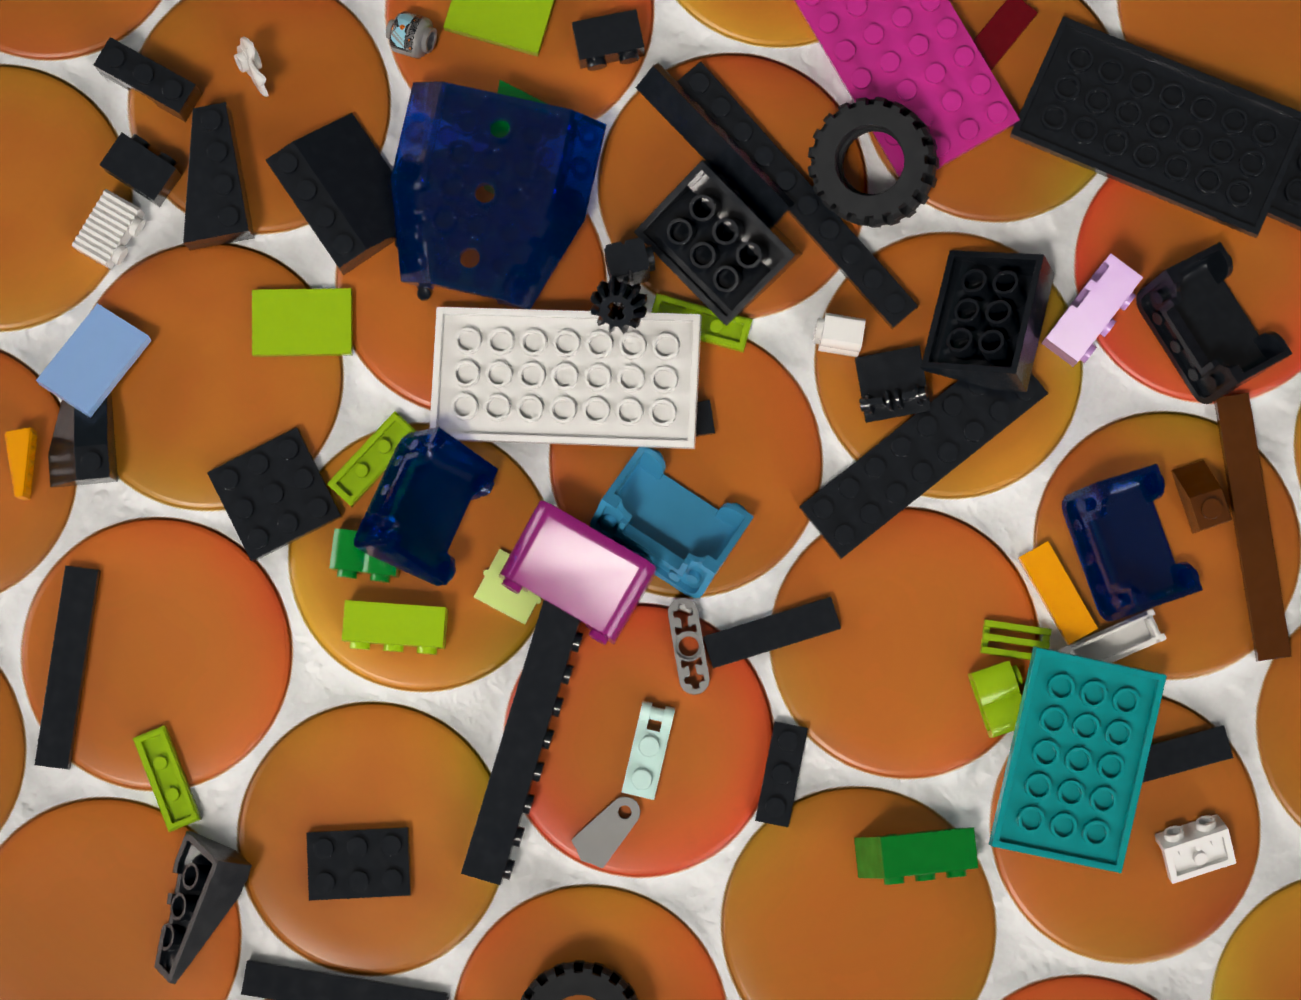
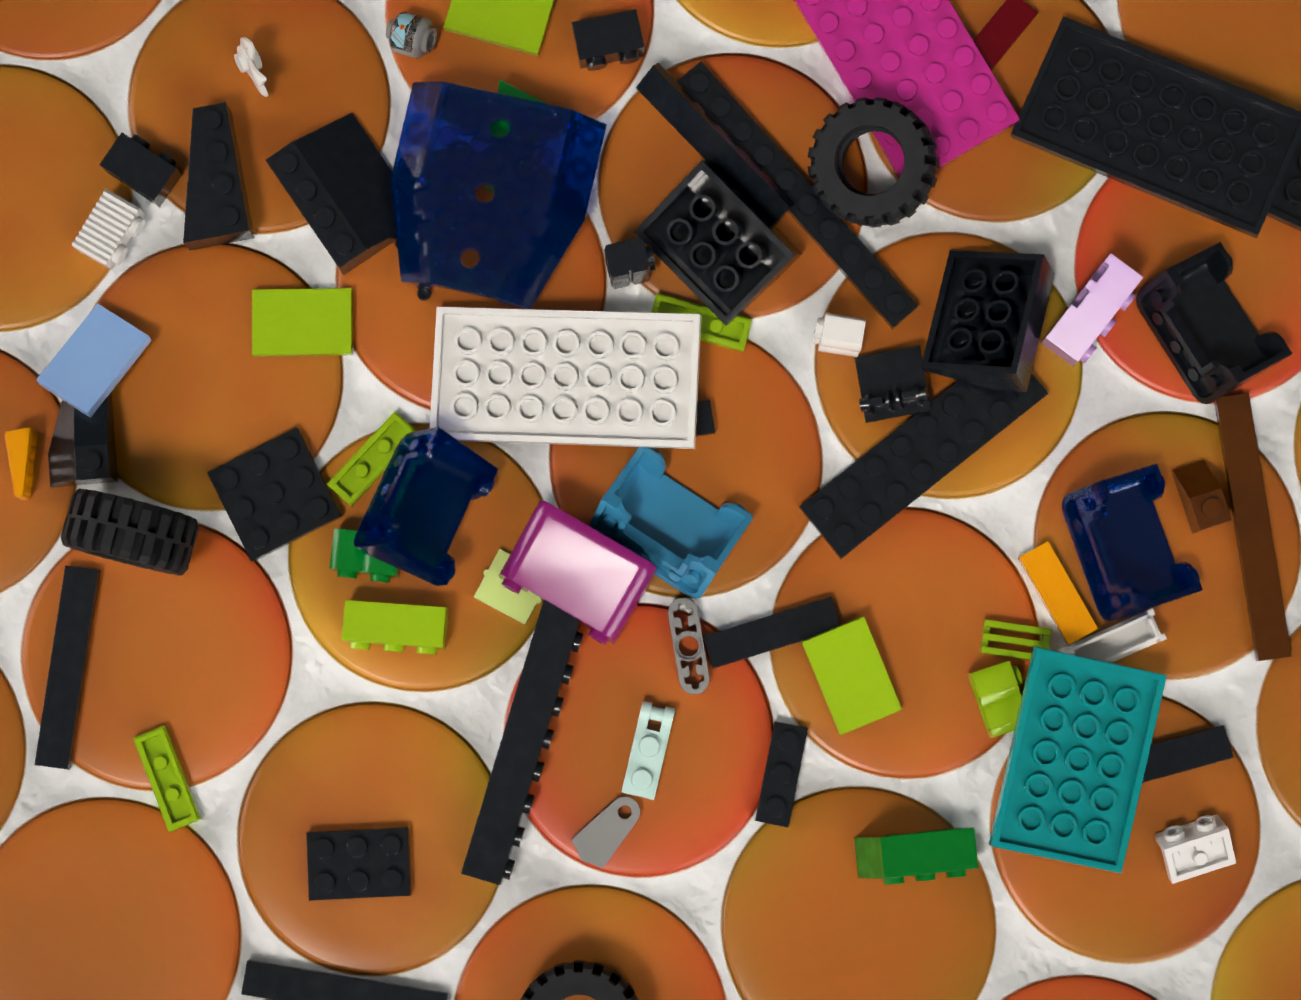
(129, 531): none -> black tyre
(149, 78): black arch -> none
(205, 891): black wedge -> none
(615, 315): black gear -> none
(851, 675): none -> lime tile

